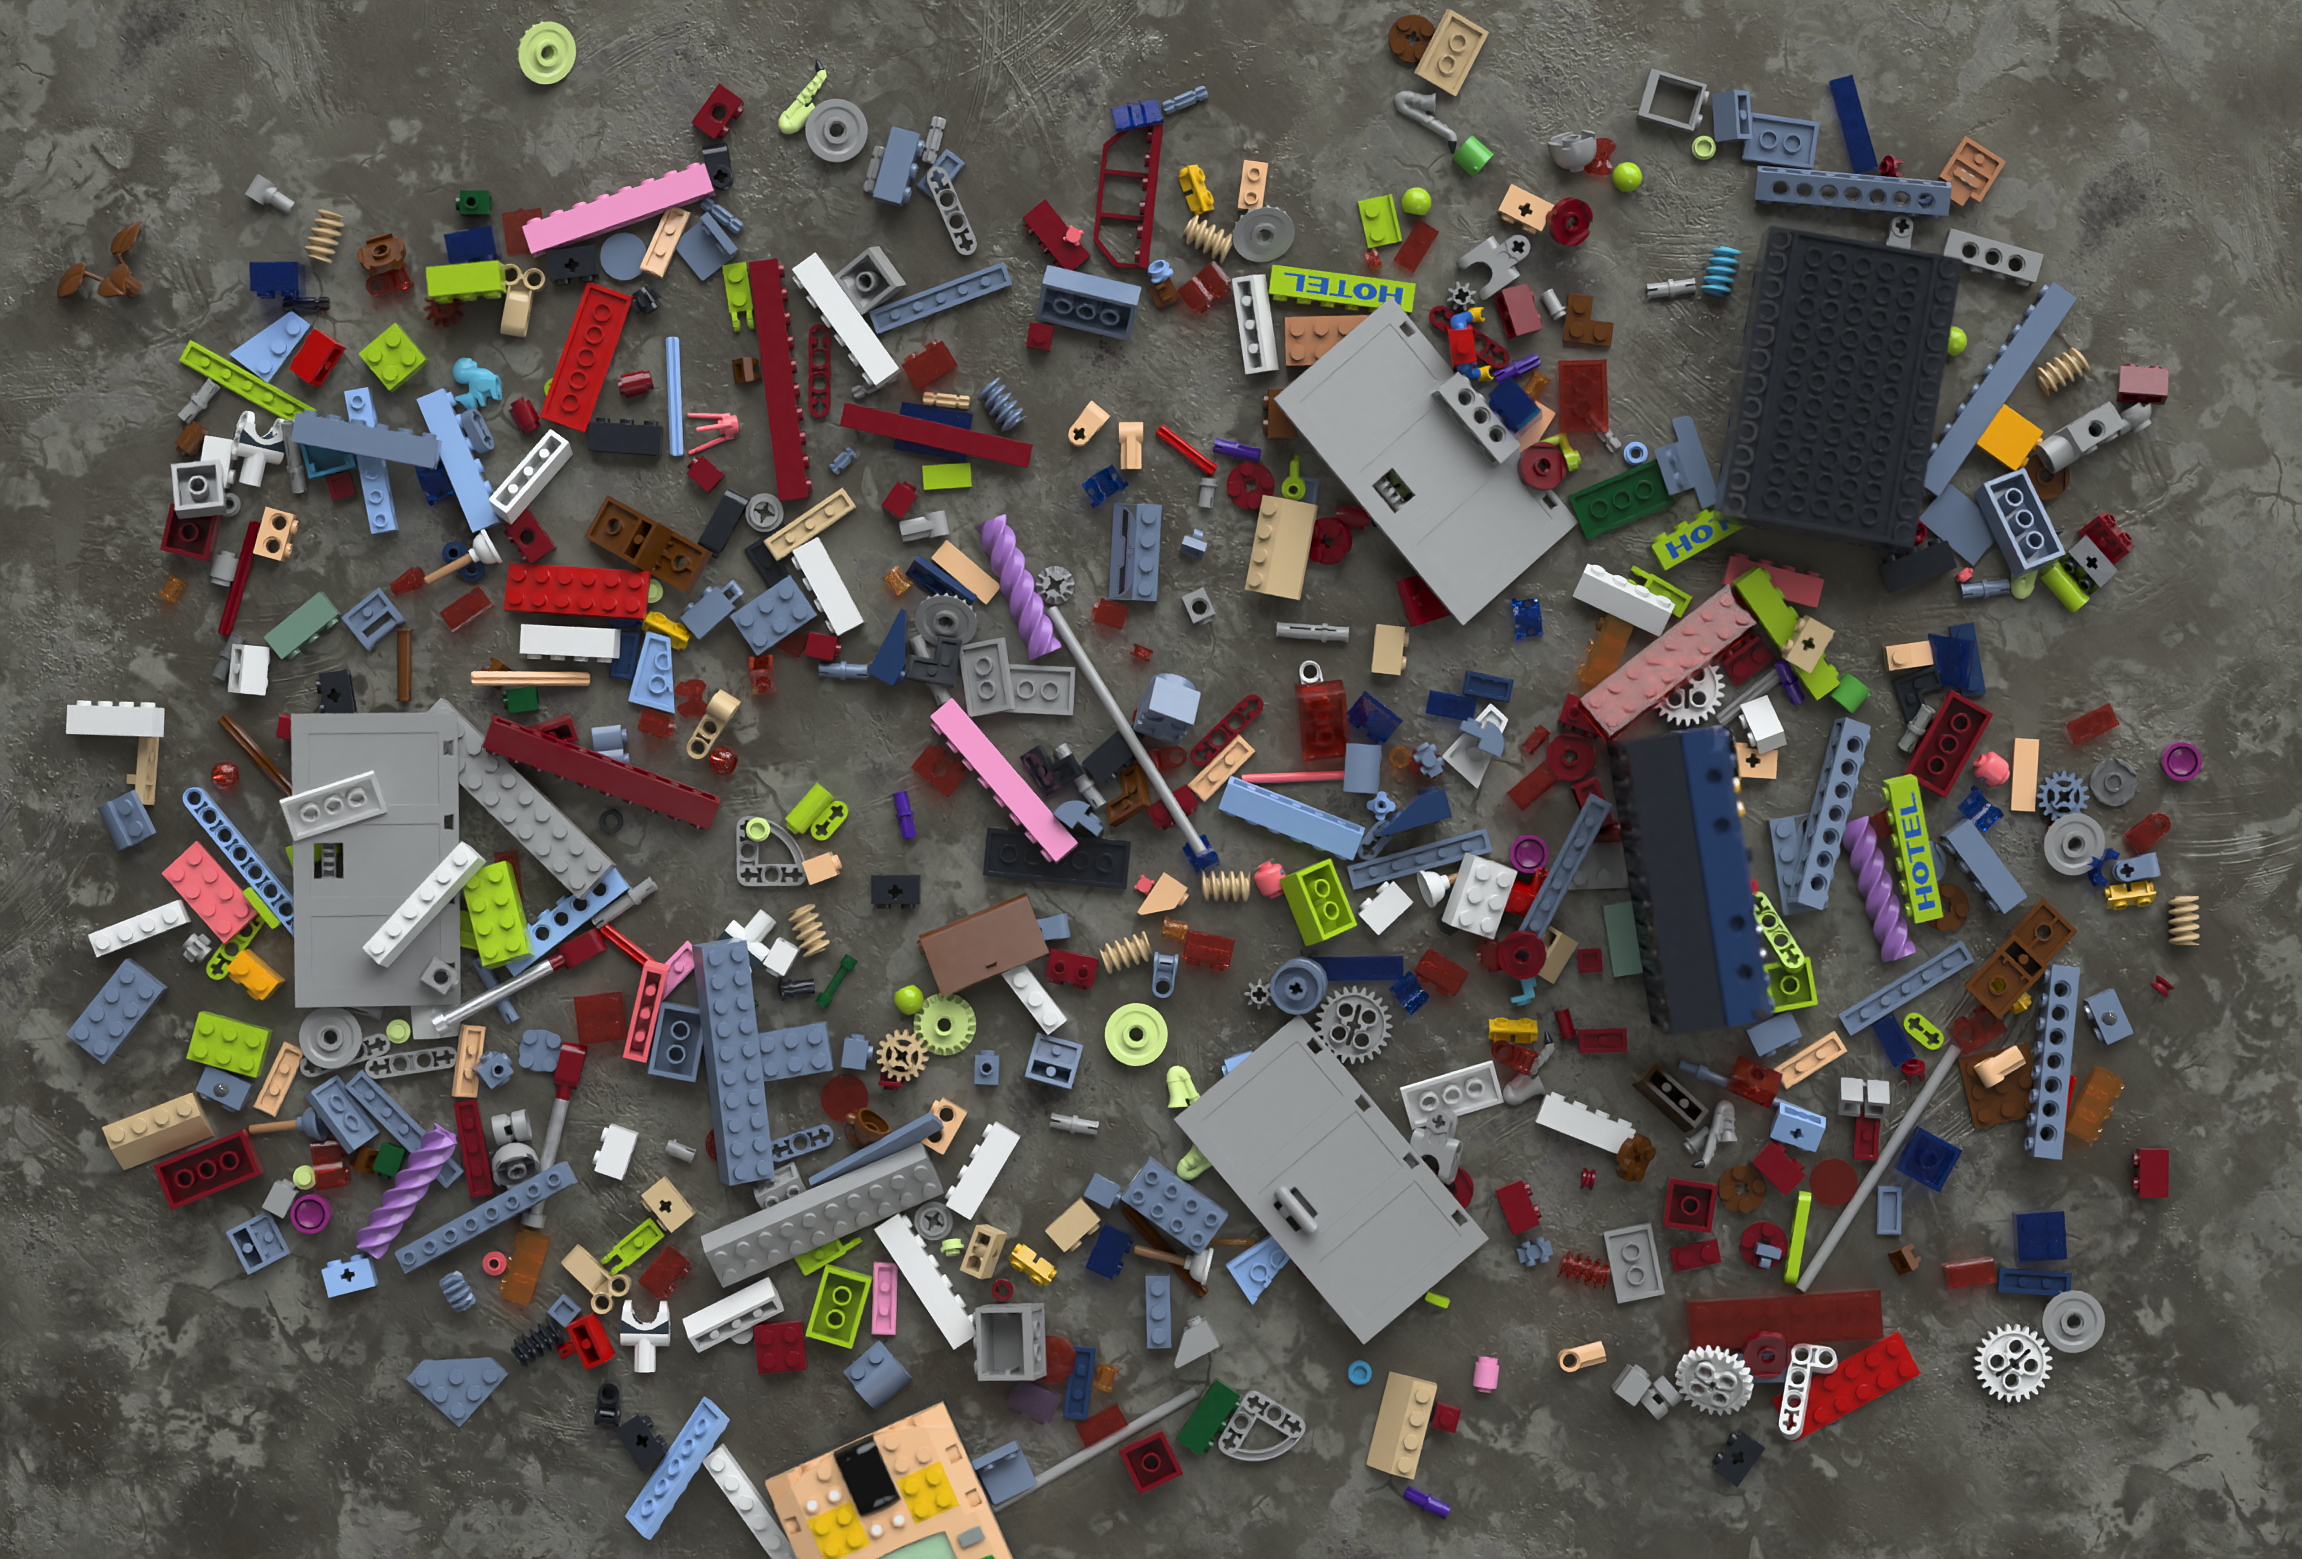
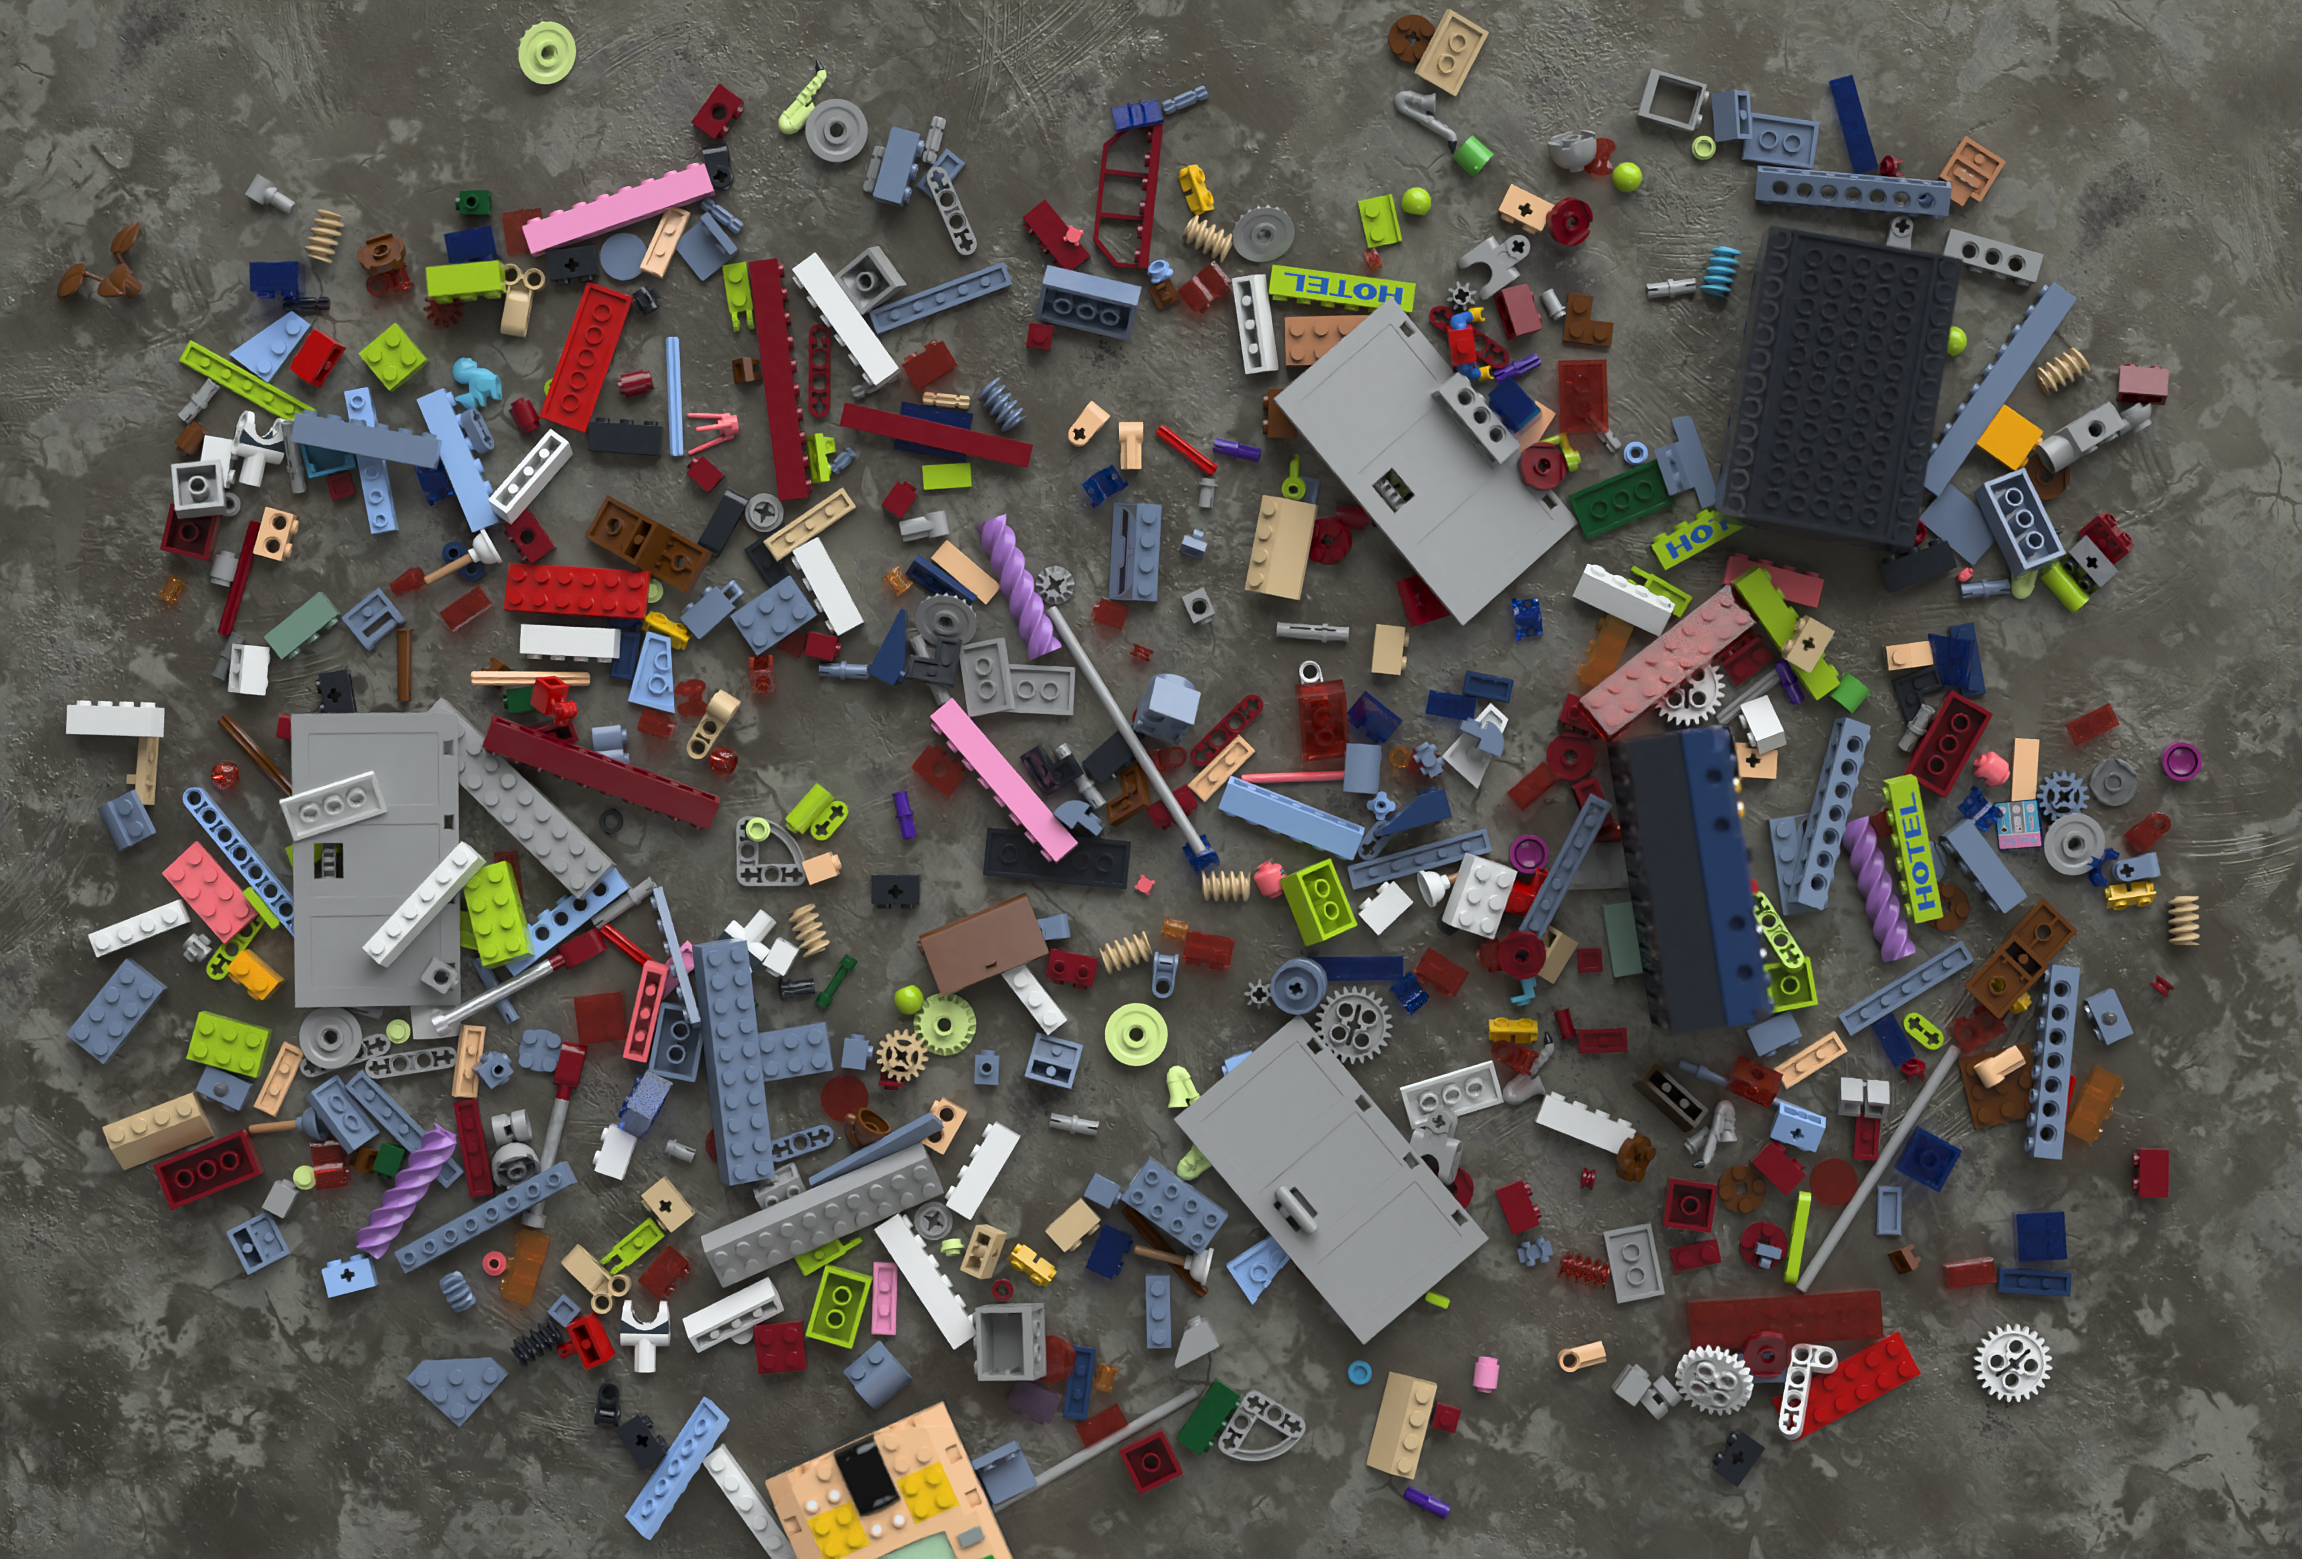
(311, 1213): magenta piece -> none
(550, 699): none -> red brick
(643, 1104): none -> clear blue brick
(678, 968): none -> plate
(817, 449): none -> lime hinge
(1164, 895): light nougat slope -> none
(1231, 1241): clear orange hinge -> none
(1236, 485): dark red plate -> none
(1252, 185): light nougat brick -> none
(1416, 246): clear red plate -> none
(1535, 384): clear orange bush -> none
(1536, 739): clear red pin -> none
(2020, 824): none -> piece
(2083, 1333): light grey gear -> none

